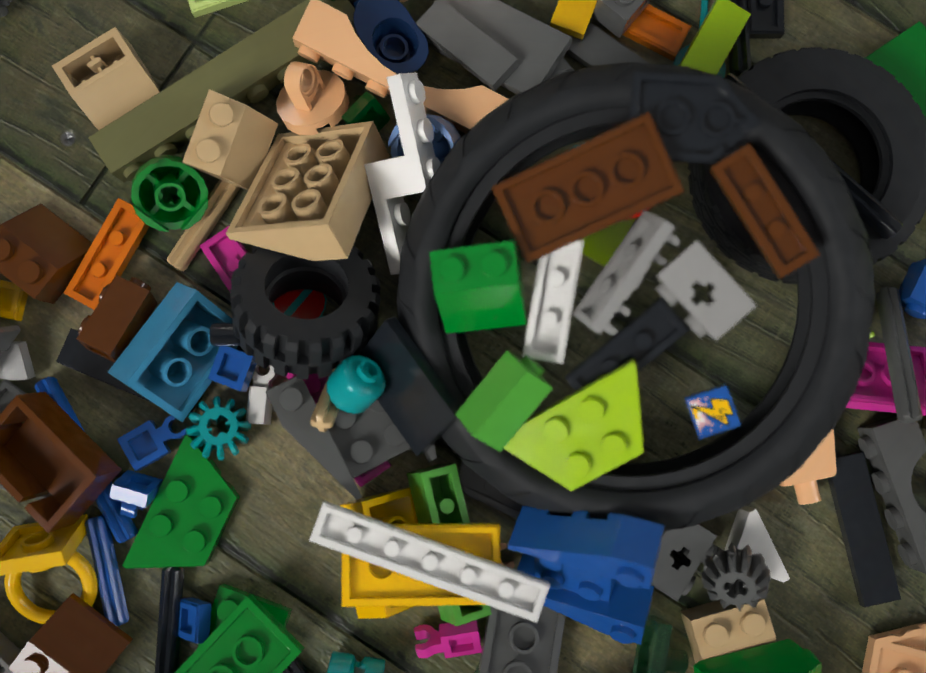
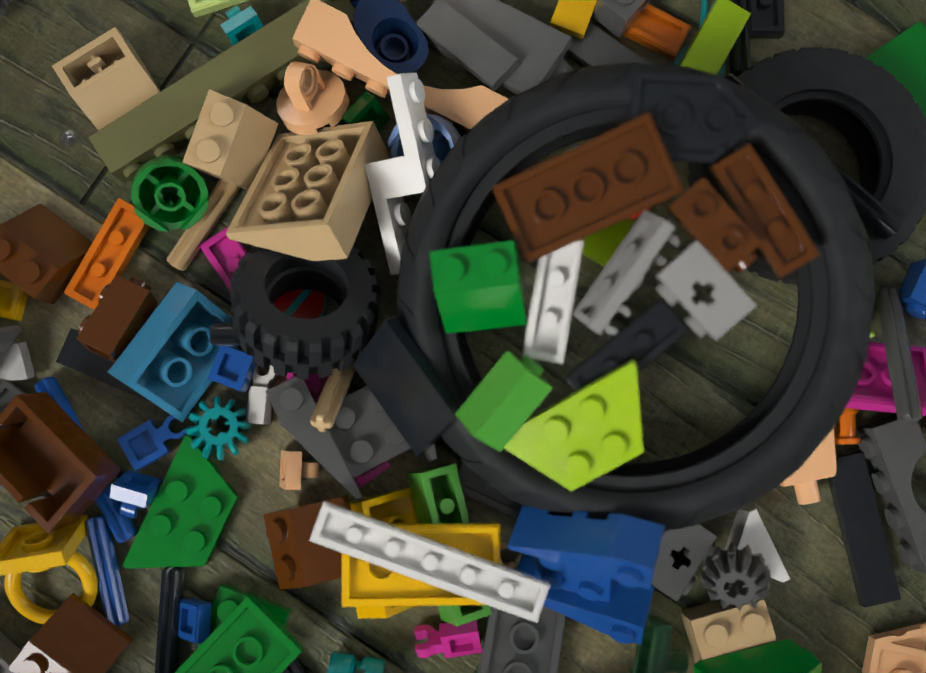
(241, 24): none -> teal tile
(293, 469): none -> light nougat tile
(296, 558): none -> reddish brown slope
(354, 386): teal head -> none
(712, 411): tile -> none
(715, 227): none -> reddish brown brick
(845, 428): none -> orange bush

